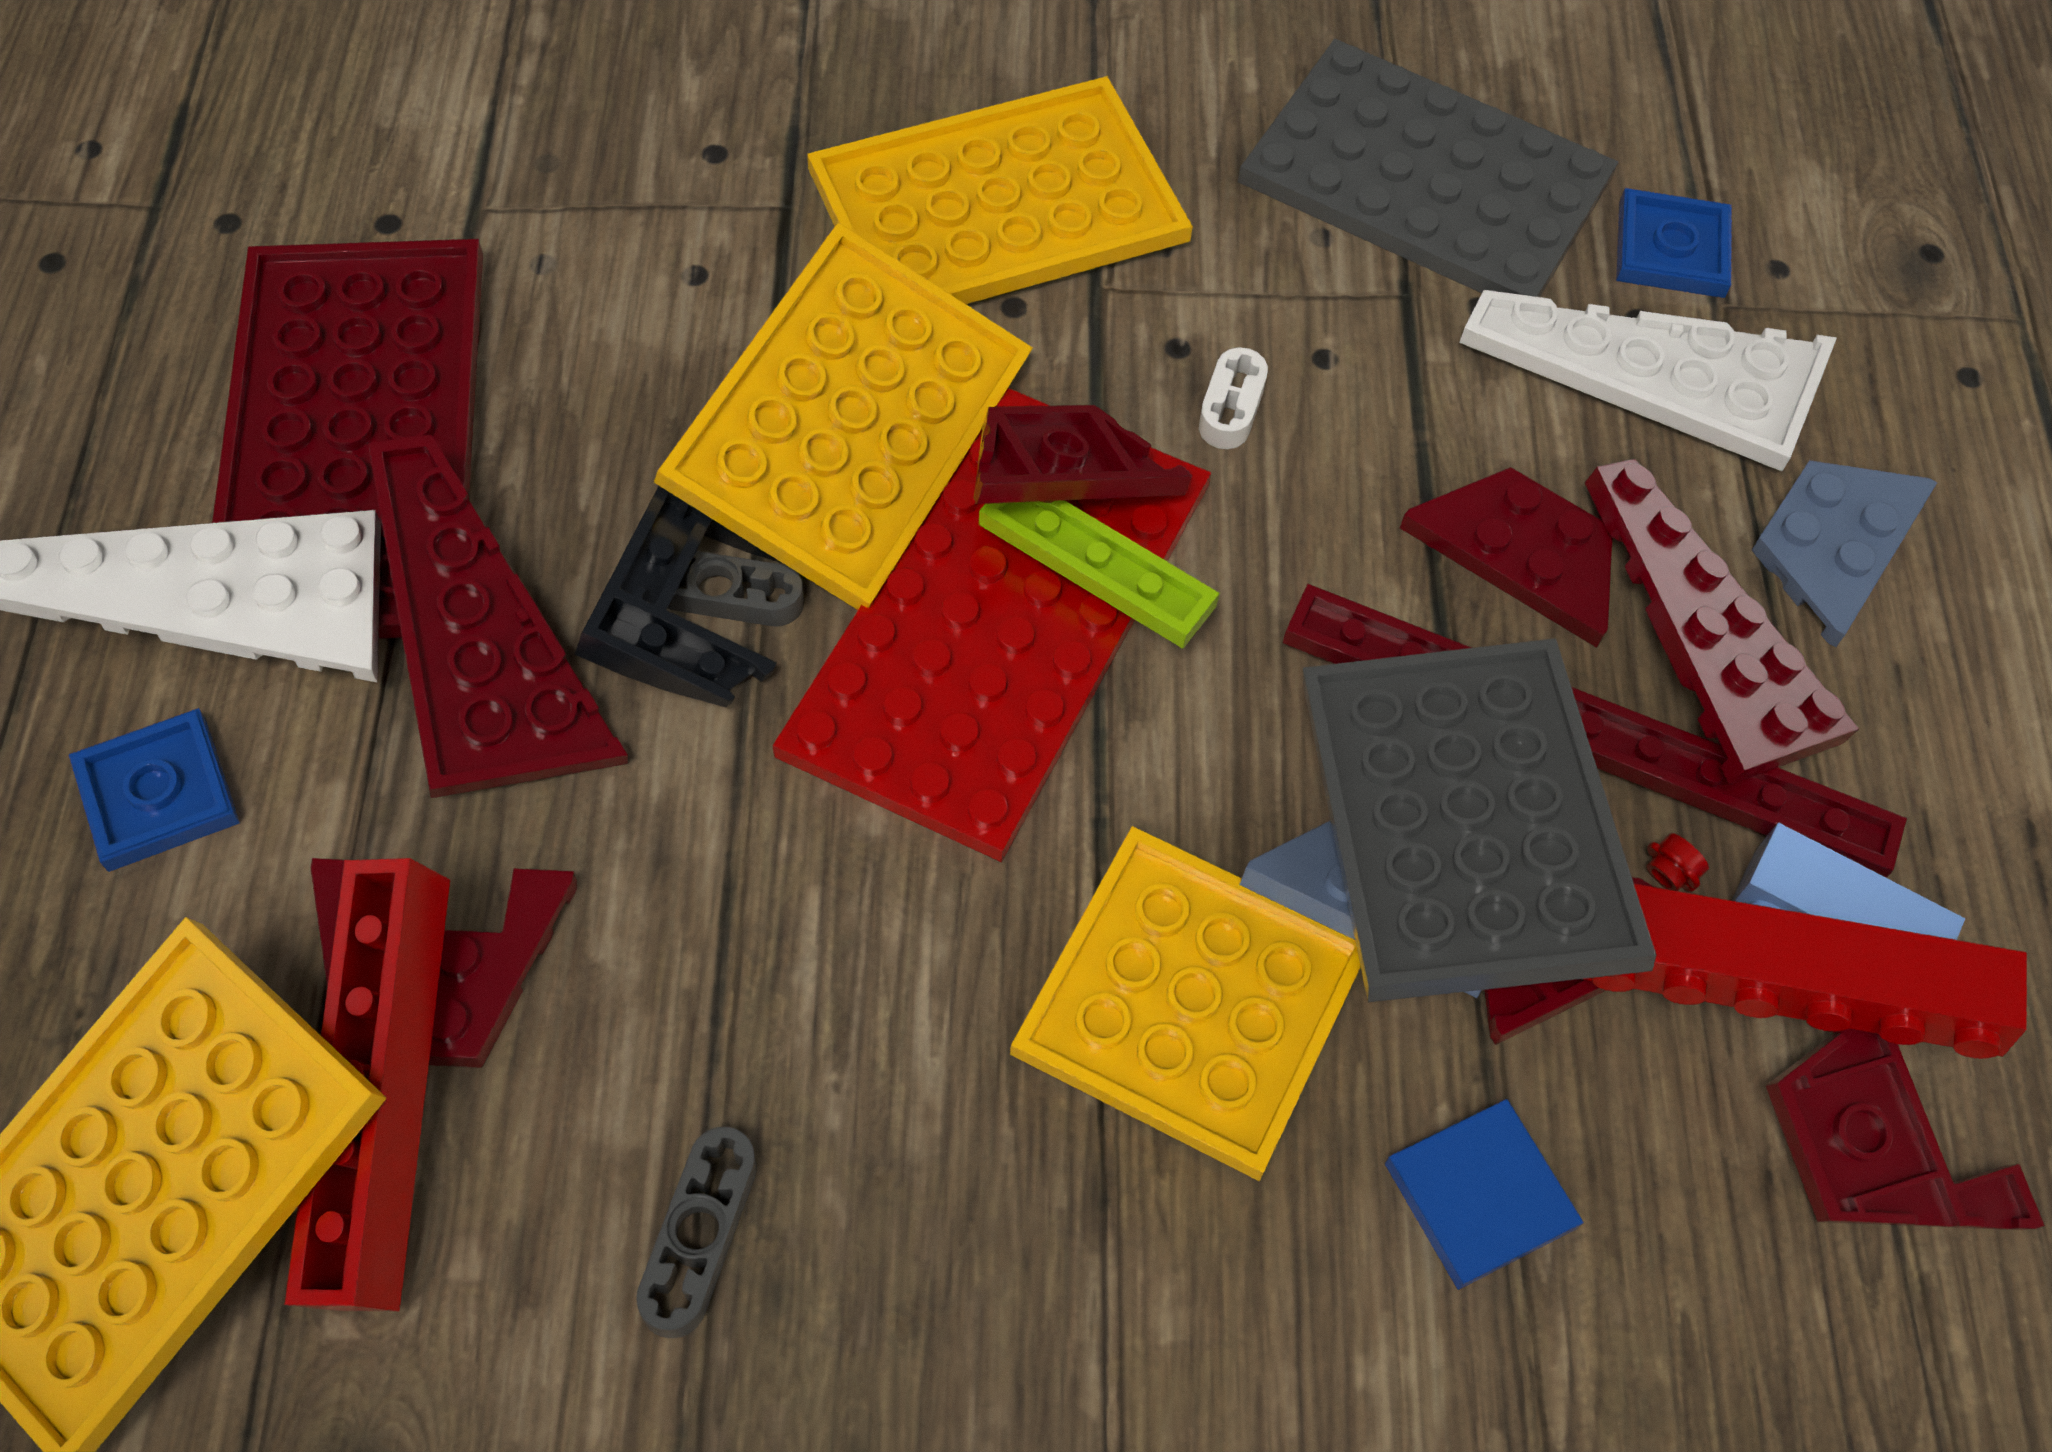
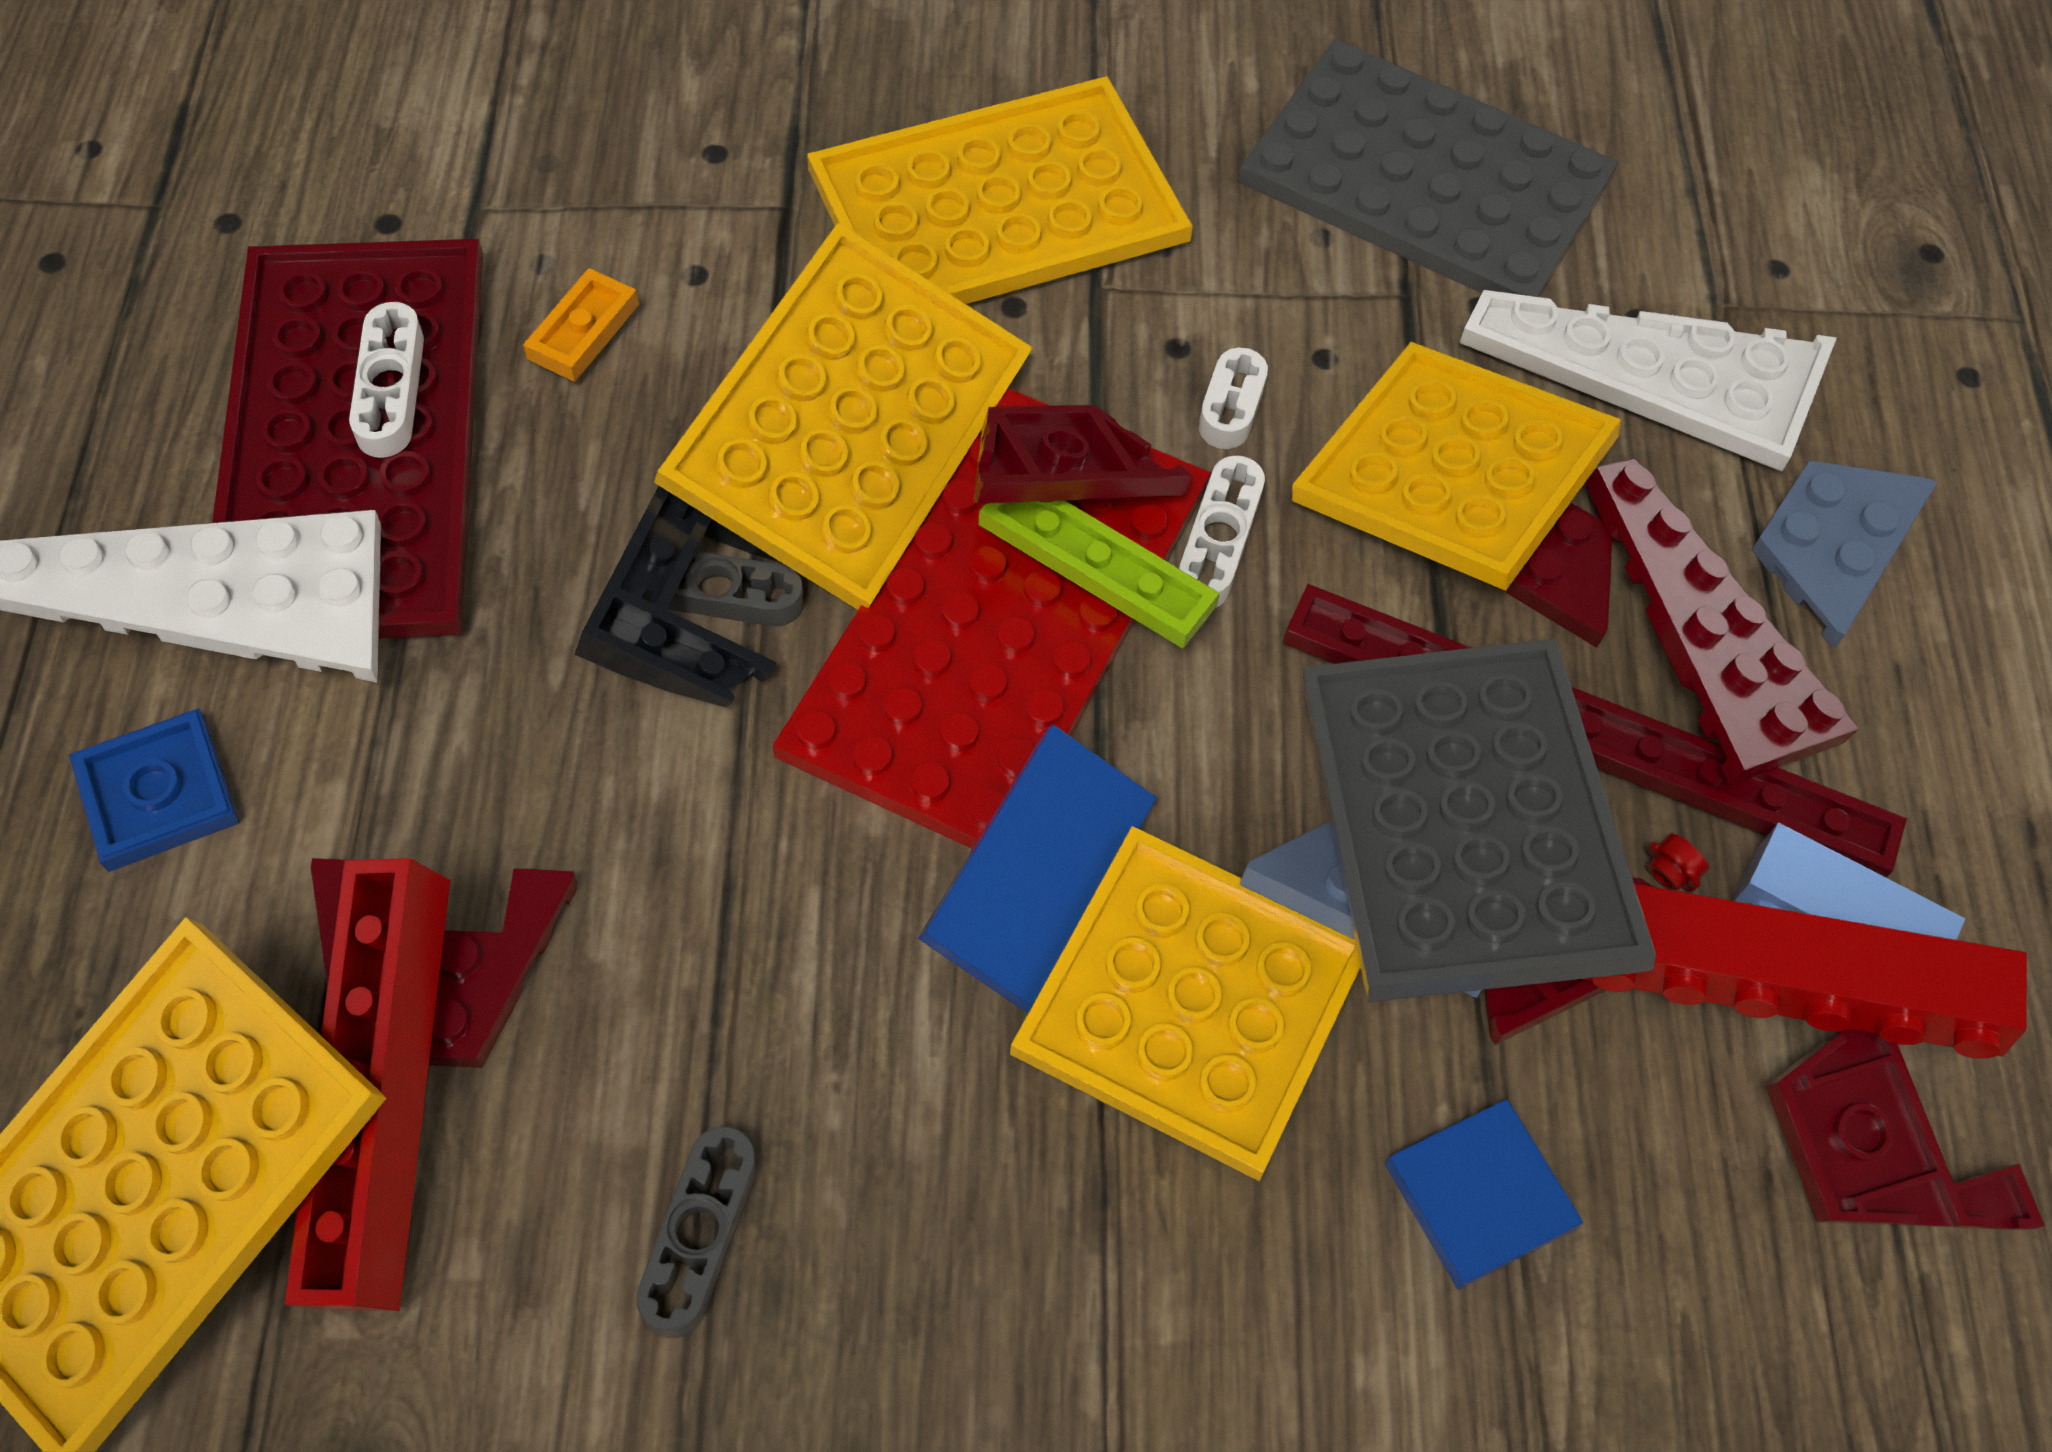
(397, 399): none -> white beam
(480, 658): dark red wing -> none
(581, 324): none -> light orange plate
(1036, 867): none -> blue tile
(1216, 509): none -> white beam
(1457, 464): none -> yellow plate
(1674, 243): blue tile -> none

